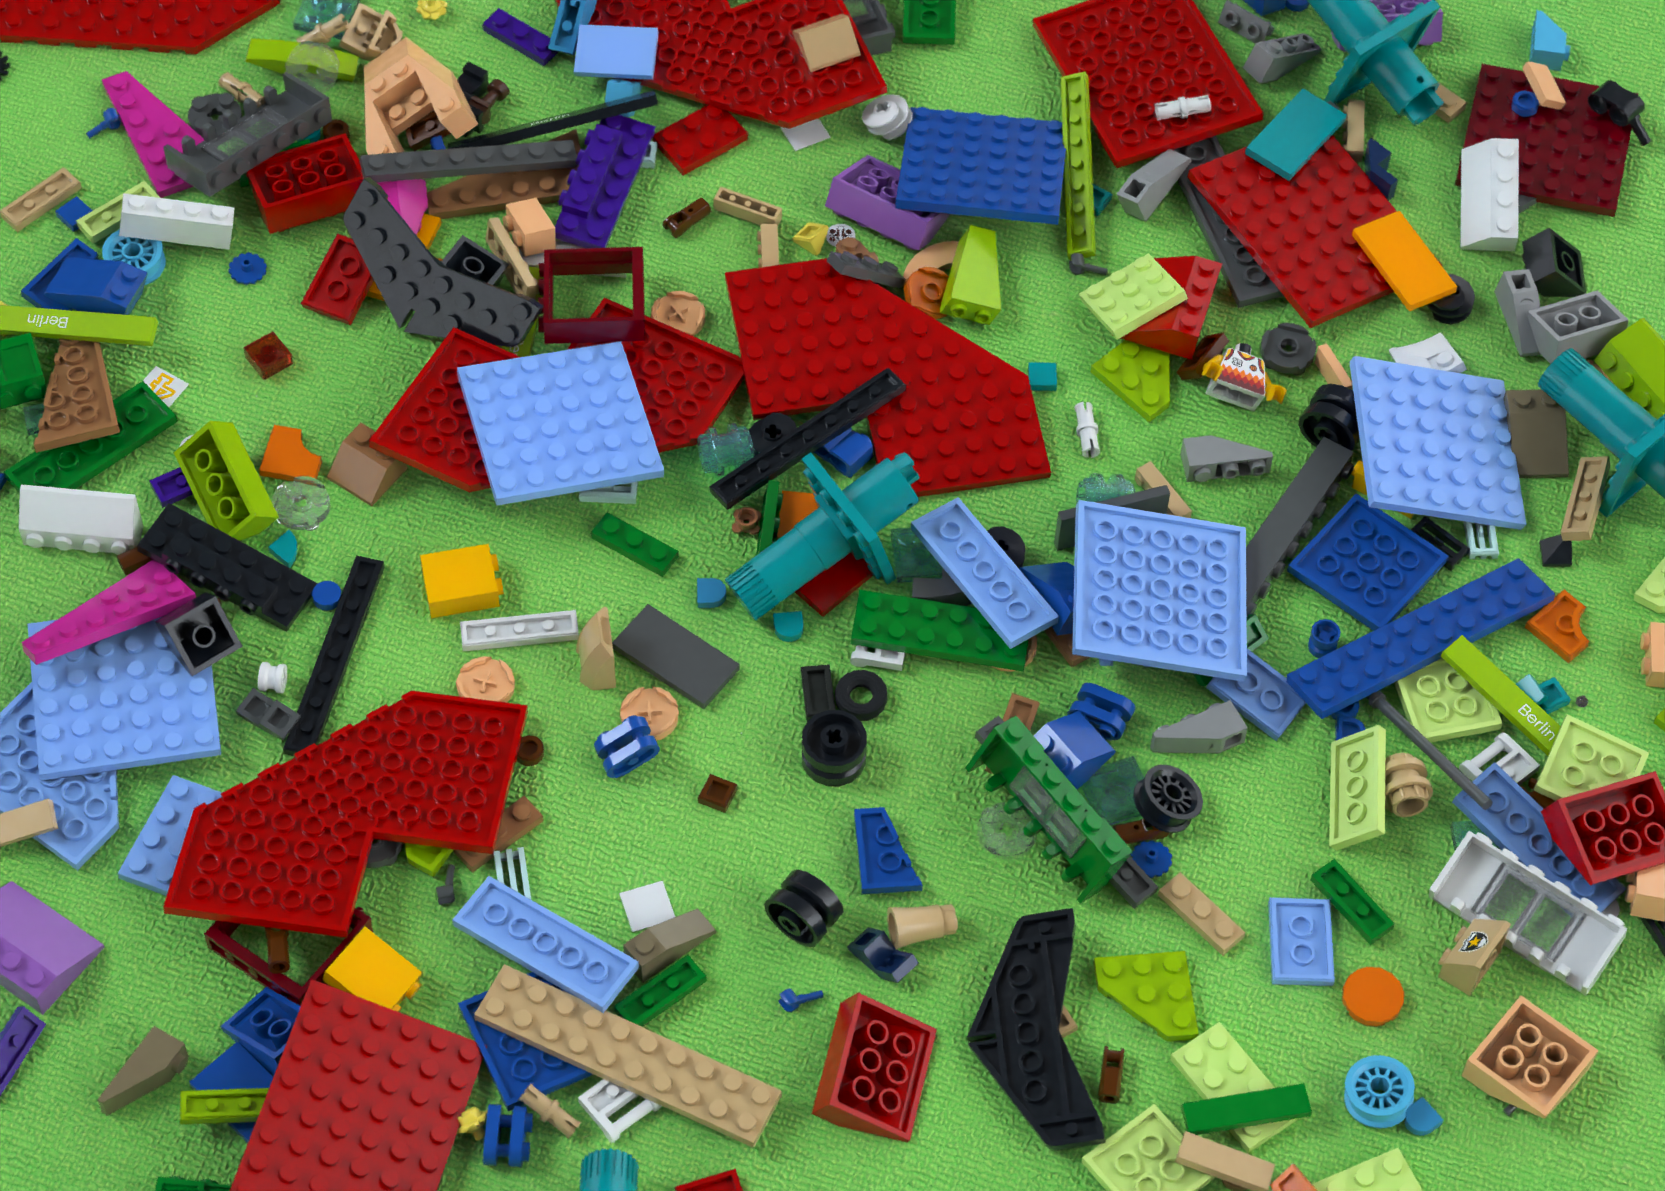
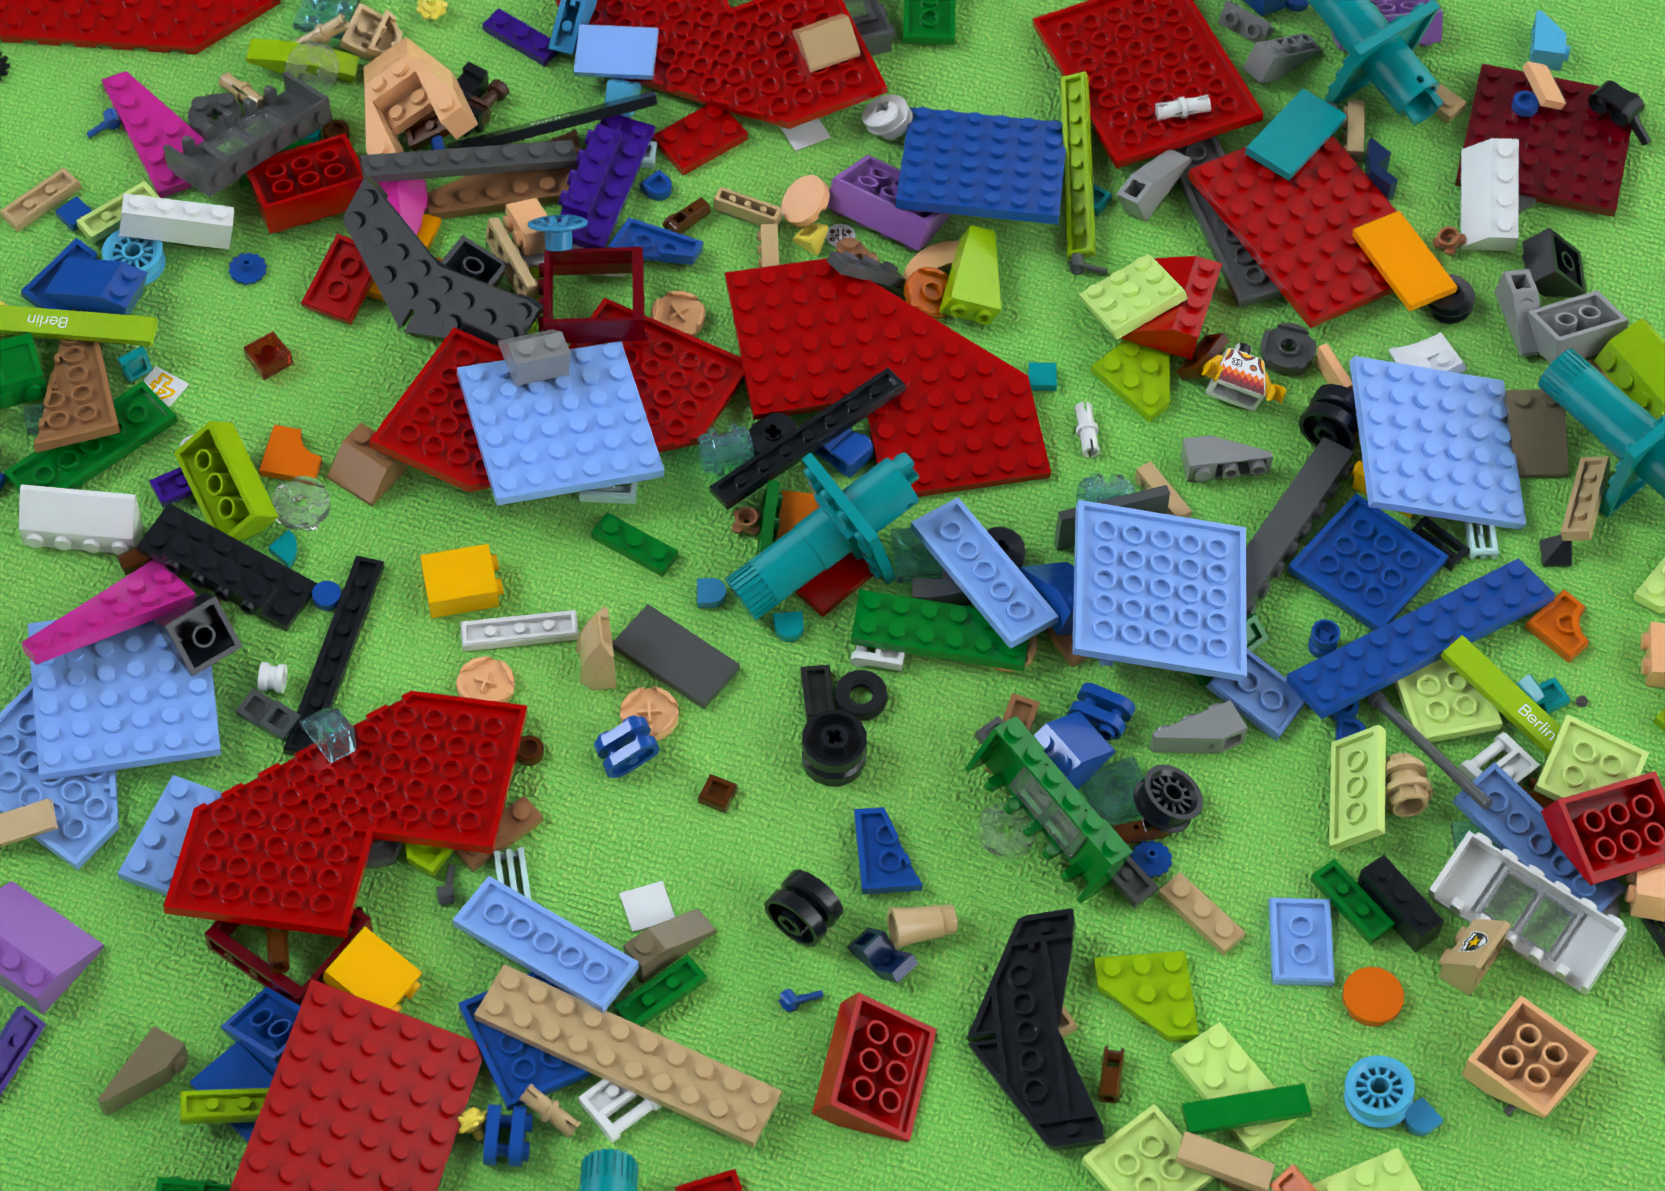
(135, 364): none -> teal tile
(330, 733): none -> clear light blue slope
(536, 356): none -> light grey slope
(558, 234): none -> dark azure wheel
(657, 186): none -> blue tile
(658, 243): none -> blue wing
(805, 200): none -> light nougat tile
(1401, 902): none -> black brick
(1449, 233): none -> nougat plate

